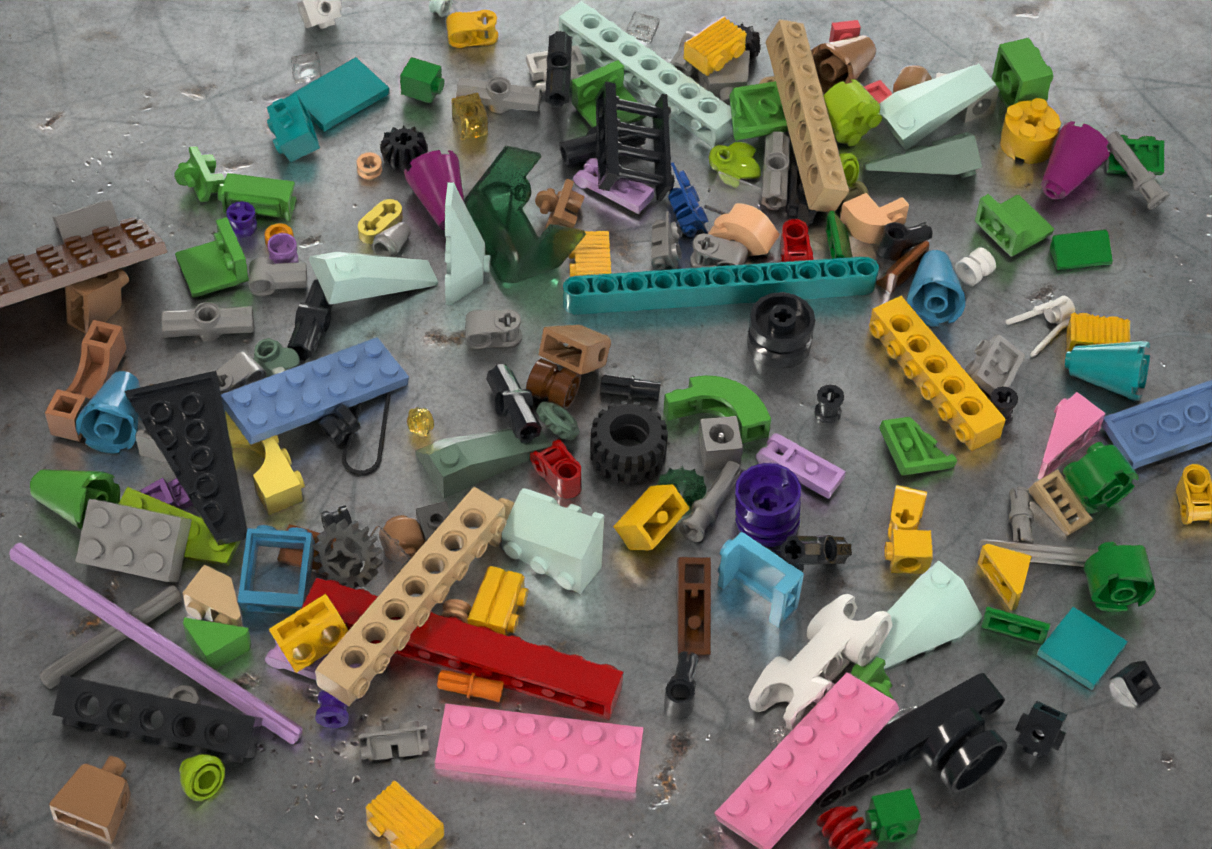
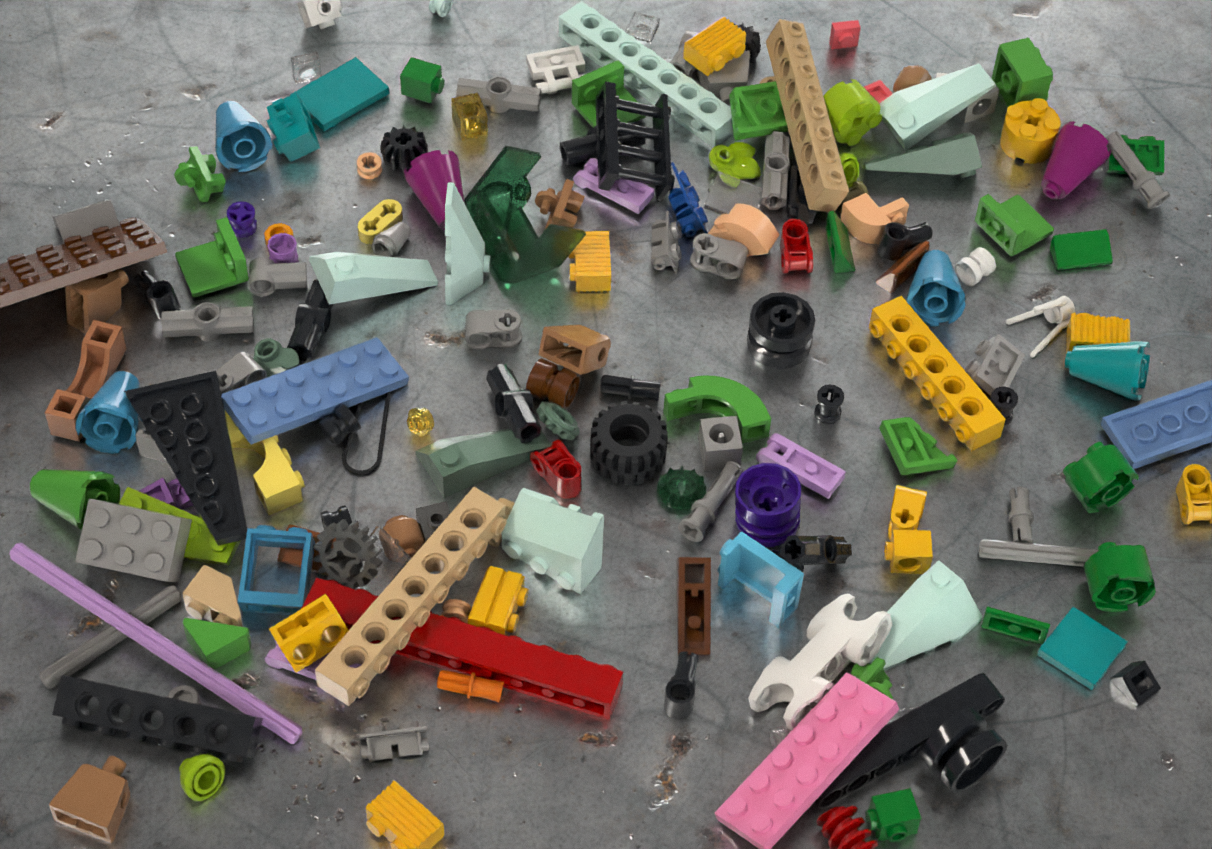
(157, 293): none -> black pin
(240, 138): none -> dark azure cone
(266, 195): bright green window -> none
(331, 711): dark purple wheel -> none
(468, 28): yellow piece -> none
(539, 748): bright pink plate -> none
(558, 69): black piece -> none
(651, 517): yellow brick -> none
(718, 285): teal beam -> none
(842, 60): medium nougat cone -> none
(1005, 571): yellow slope -> none
(1045, 501): tan slope -> none
(1046, 720): black brick -> none
(1073, 426): bright pink slope -> none

